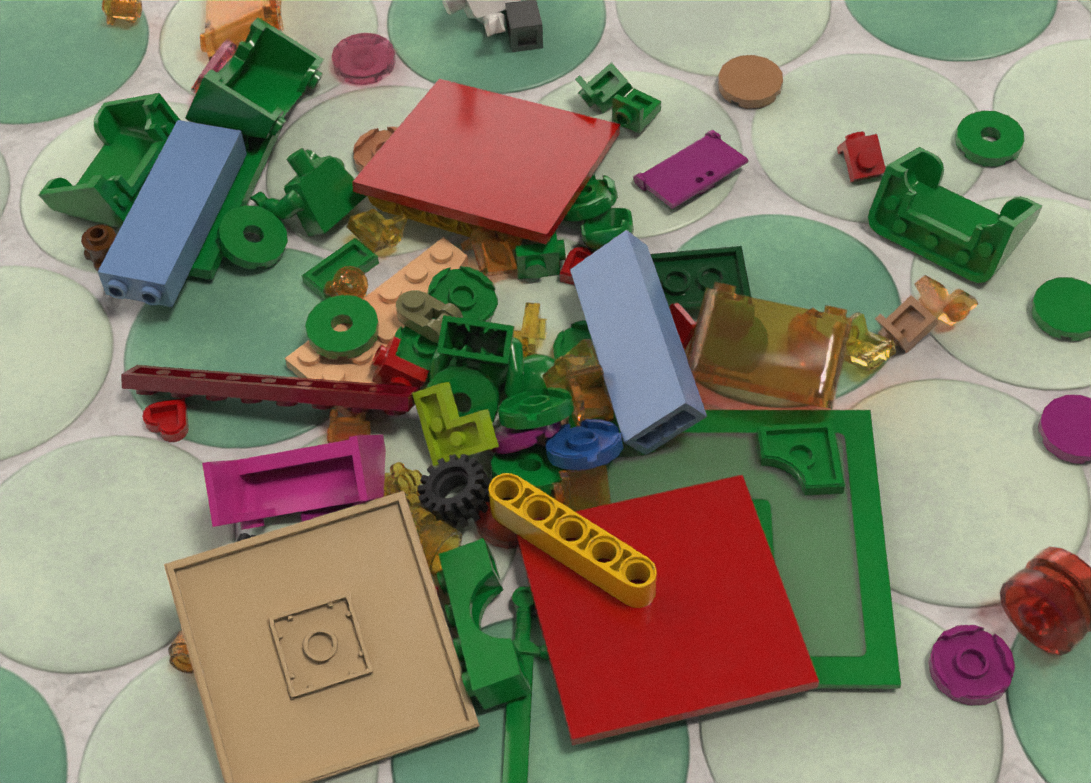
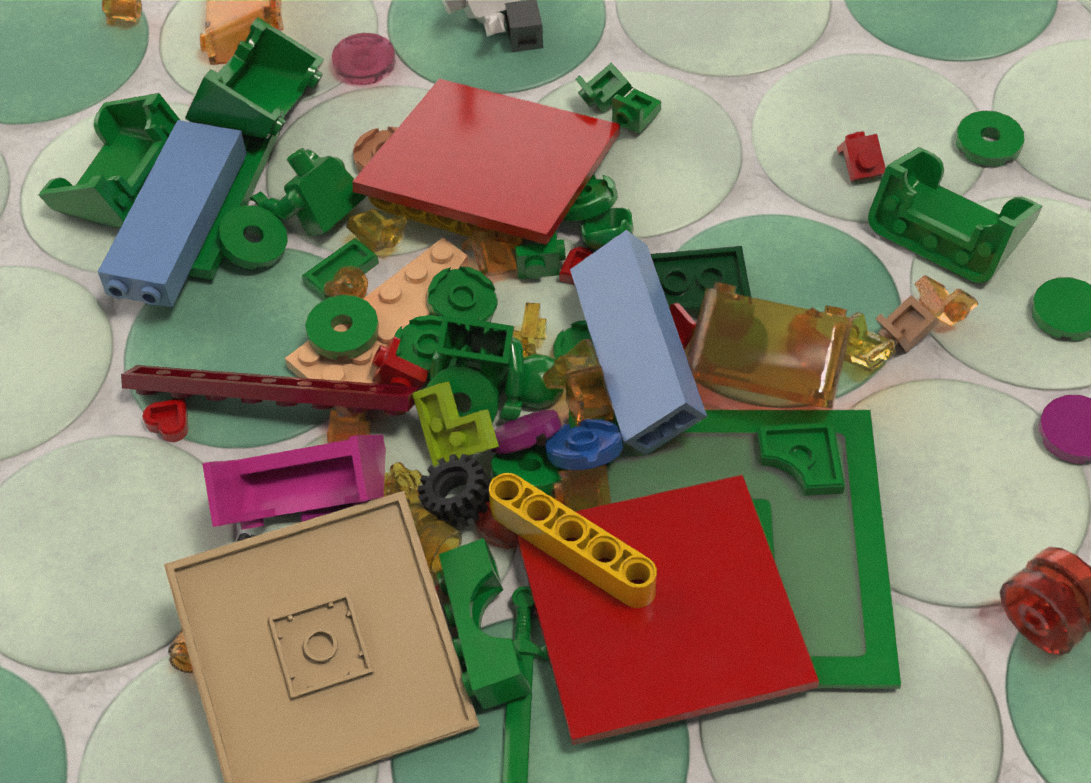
(97, 243): reddish brown brick -> none
(217, 62): clear pink tile -> none
(418, 308): olive plate -> none
(536, 411): green tile -> none
(691, 170): magenta door -> none
(750, 81): medium nougat tile -> none
(971, 665): magenta tile -> none

